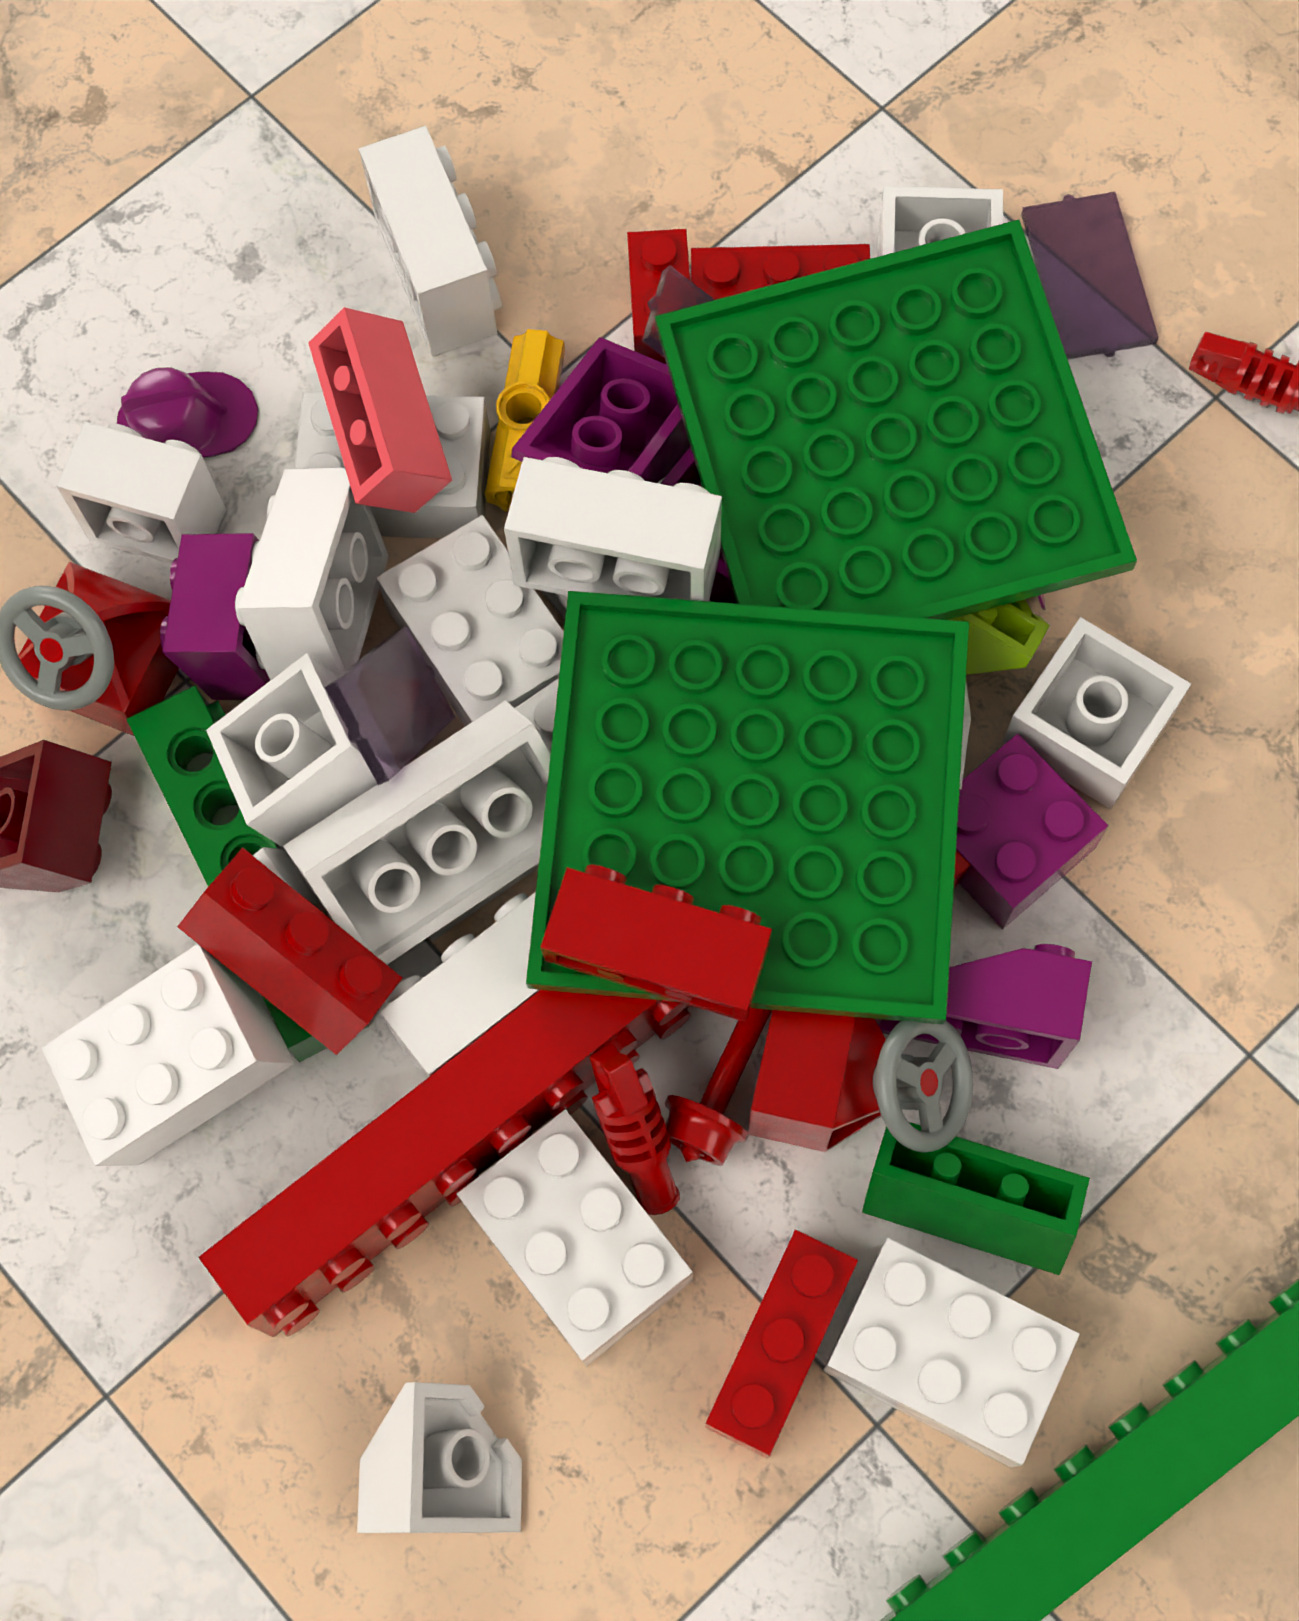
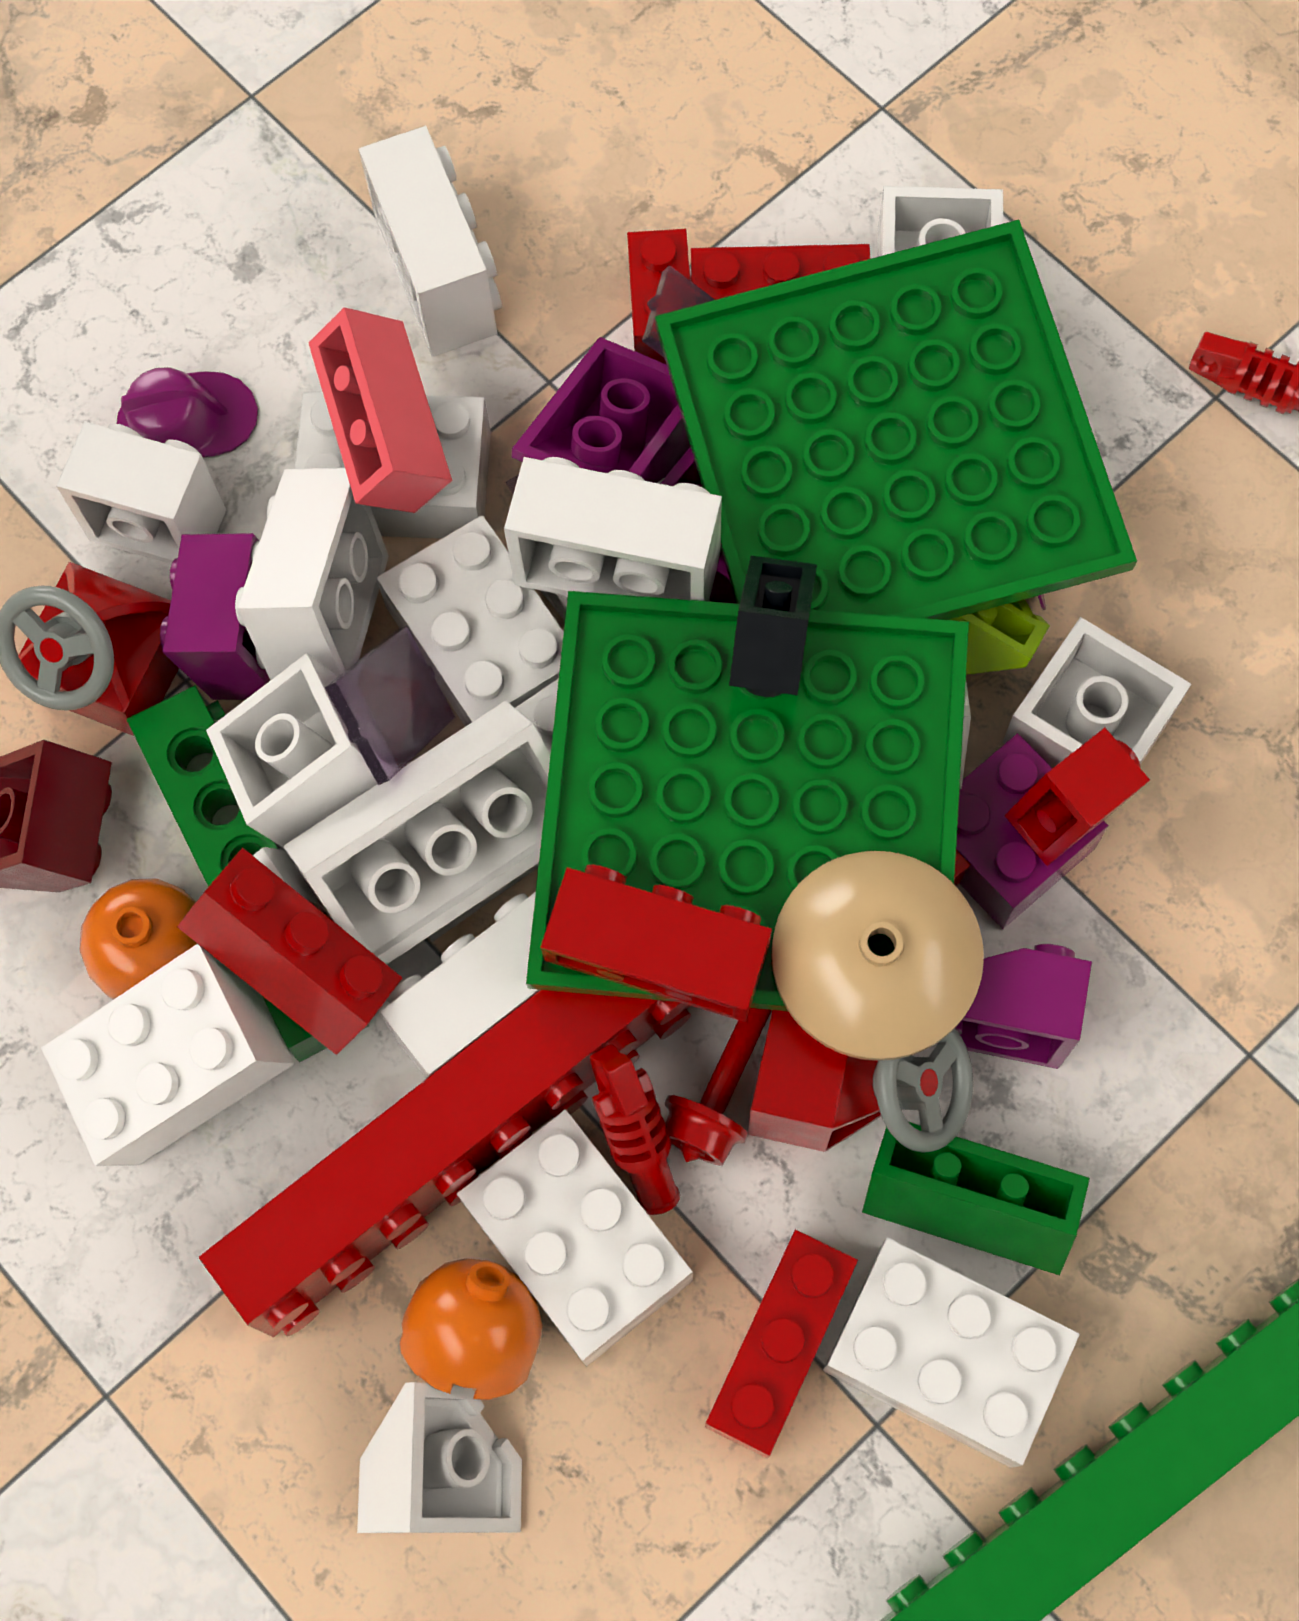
(133, 933): none -> orange cylinder
(472, 1329): none -> orange cylinder
(529, 385): yellow piece -> none
(772, 626): none -> black slope
(868, 1001): none -> tan dish
(1077, 795): none -> red brick
(1089, 275): clear purple piece -> none

